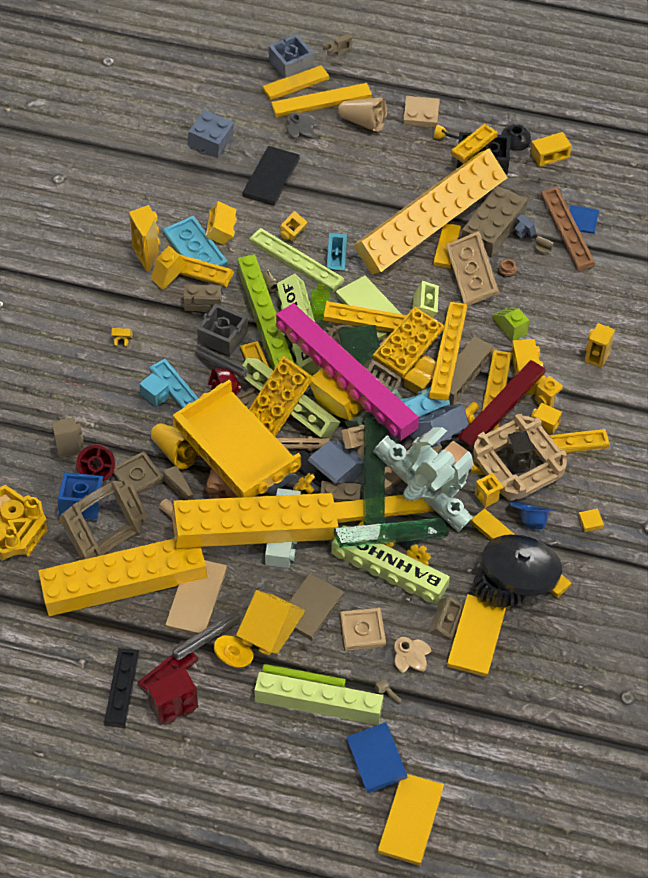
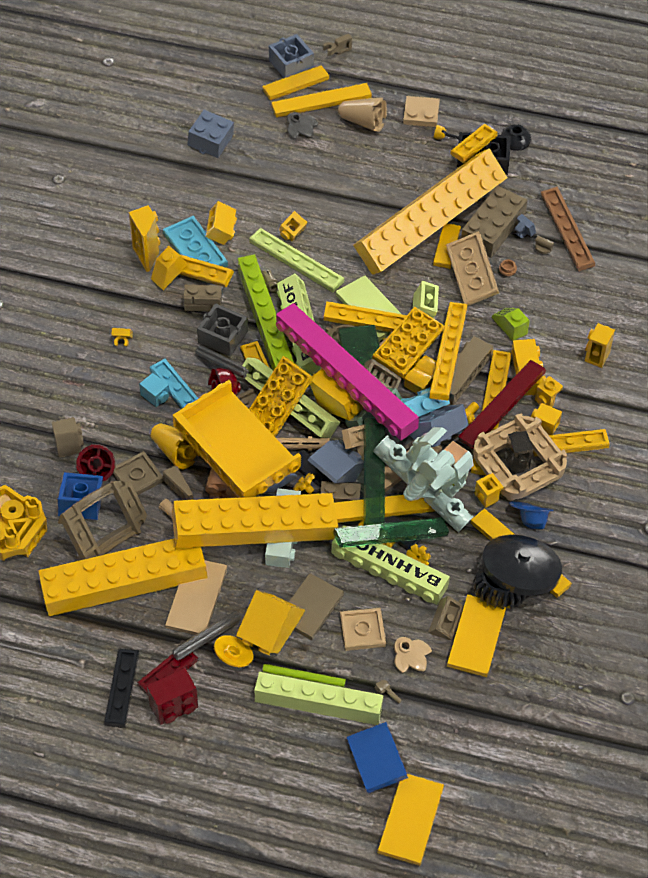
(271, 175): black tile -> none
(318, 301): clear neon green plate -> none
(337, 251): medium azure slope -> none
(551, 149): yellow brick -> none
(584, 218): blue piece -> none
(591, 520): yellow tile -> none

